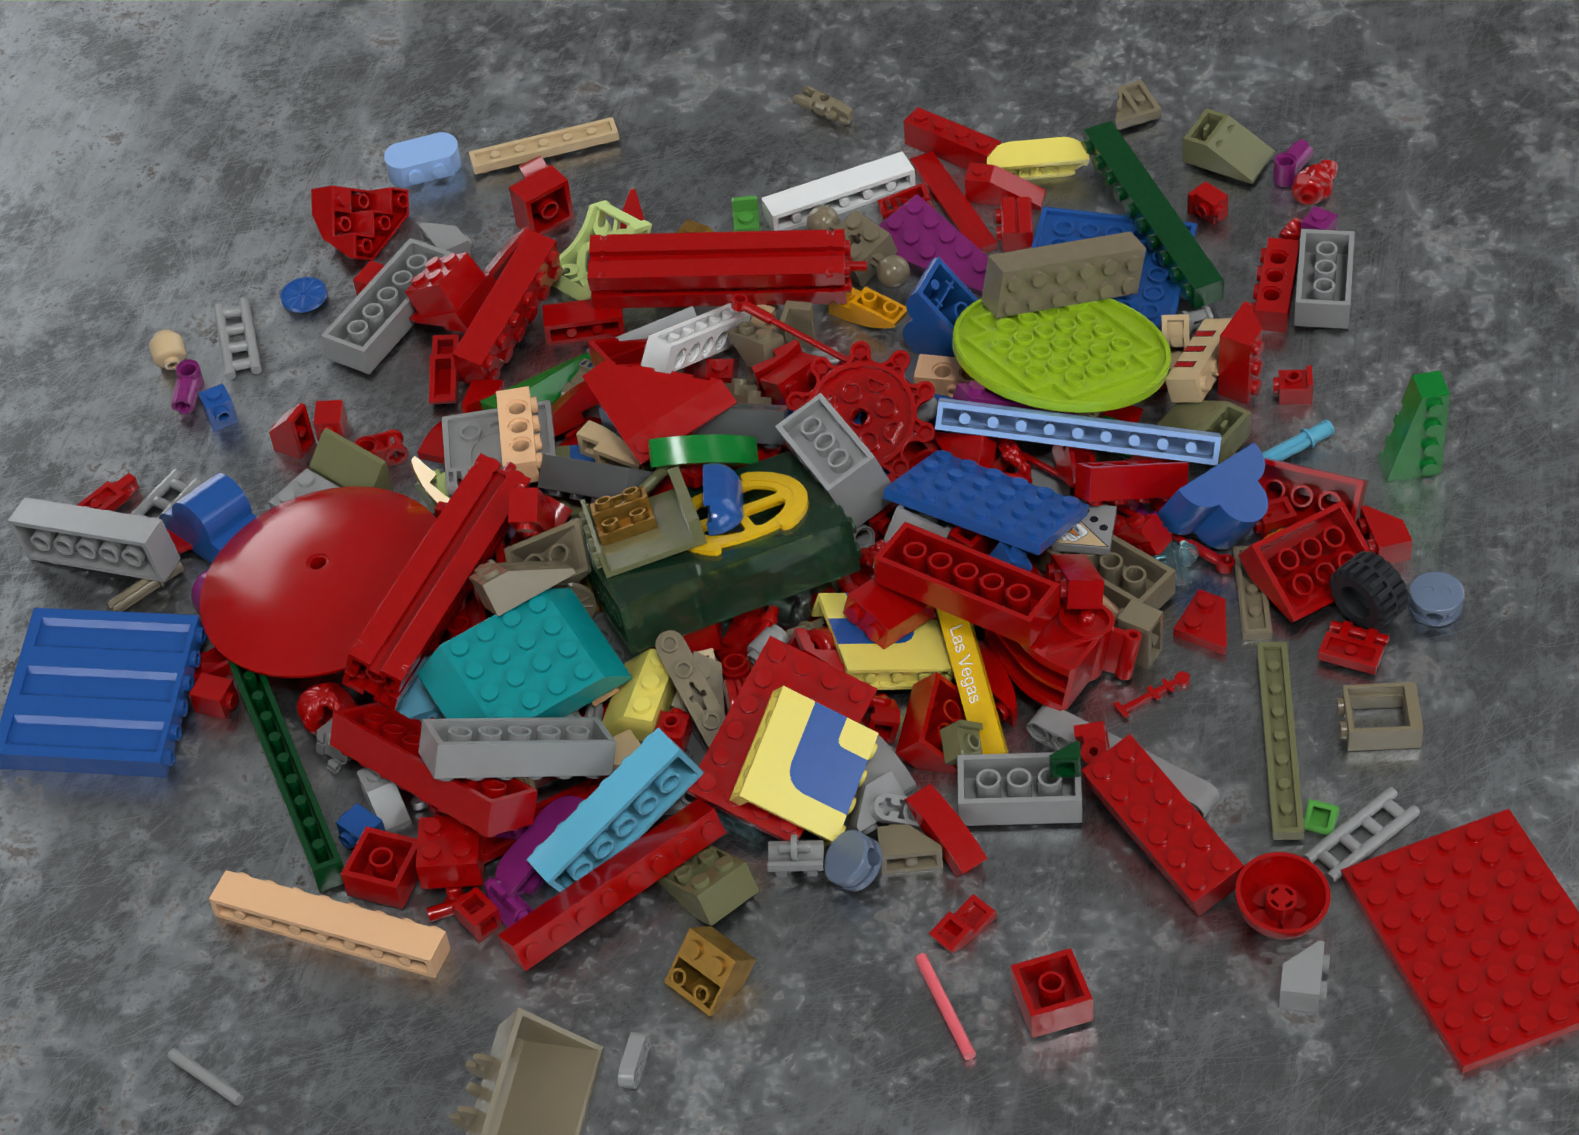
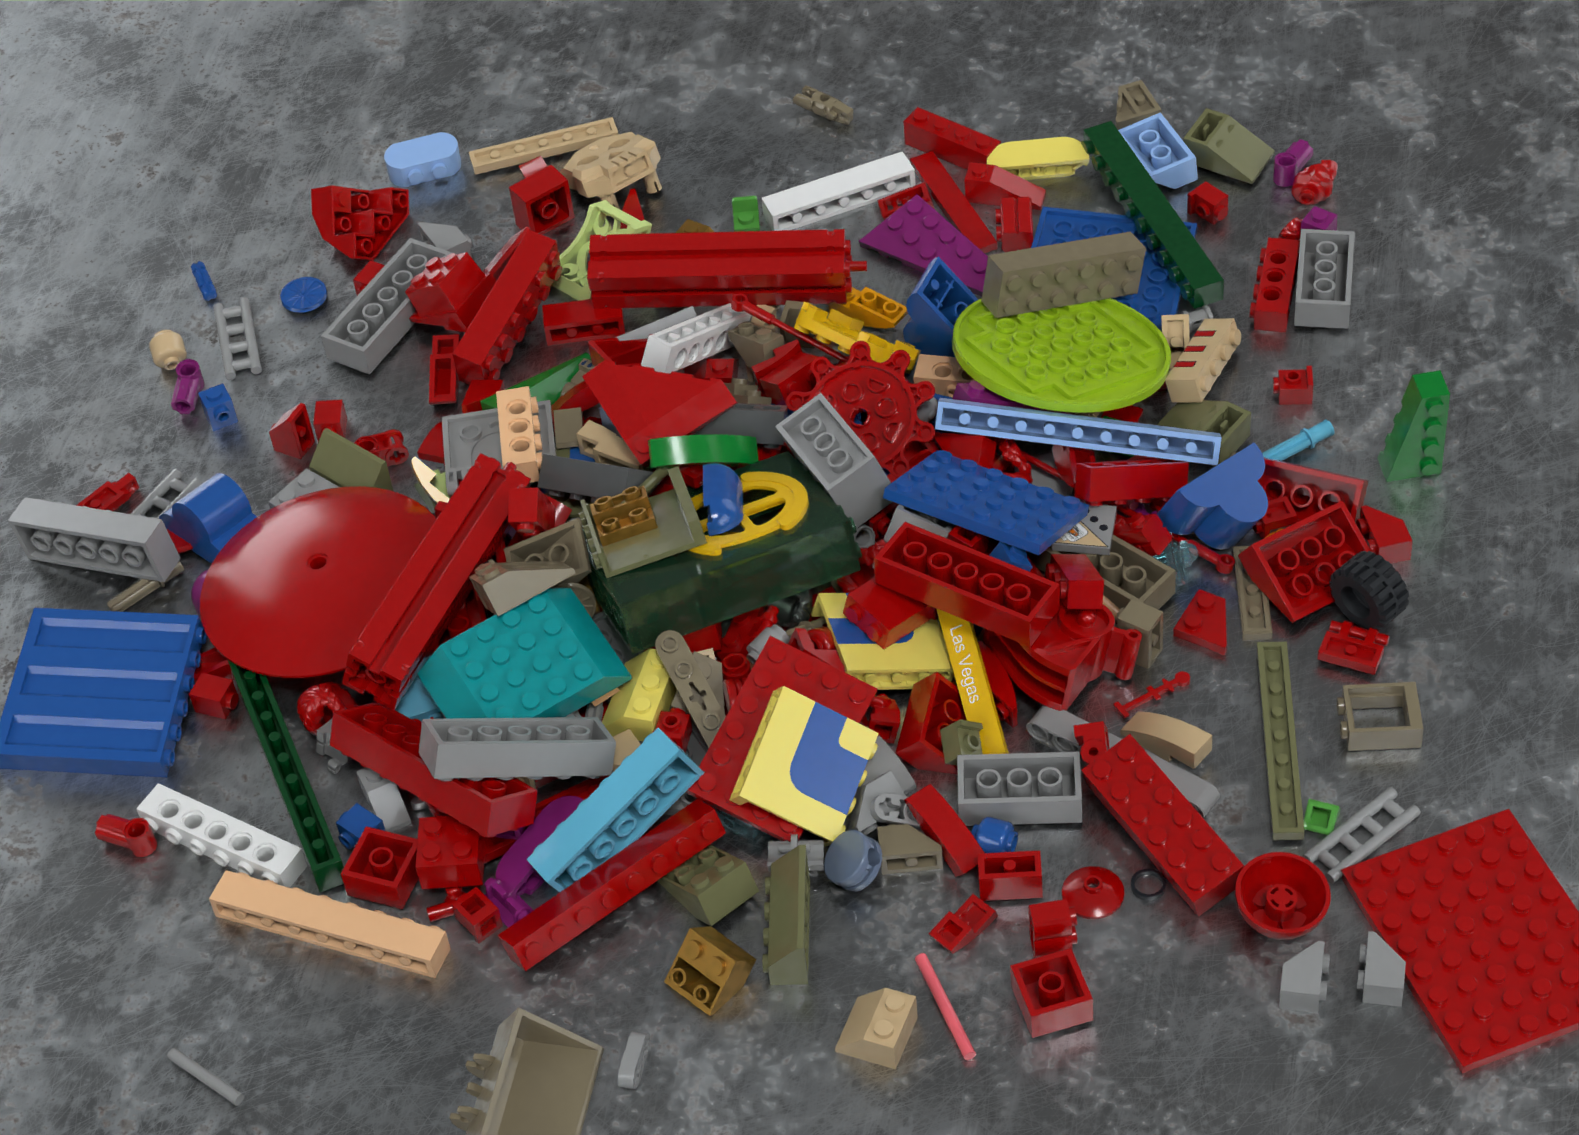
(132, 834): none -> red piece
(204, 281): none -> blue axle
(221, 837): none -> white brick
(567, 424): none -> dark tan slope
(613, 165): none -> tan brick
(788, 919): none -> olive slope
(846, 331): none -> yellow plate
(868, 244): dark tan brick -> none
(879, 1027): none -> tan slope
(995, 835): none -> blue head
(1010, 875): none -> red brick
(1052, 927): none -> red brick
(1066, 761): dark green slope -> none
(1097, 901): none -> red dish
(1148, 897): none -> black piece
(1161, 151): none -> light blue slope
(1169, 737): none -> tan slope
(1241, 356): red slope -> none
(1383, 972): none -> light grey slope
(1436, 598): sand blue head -> none

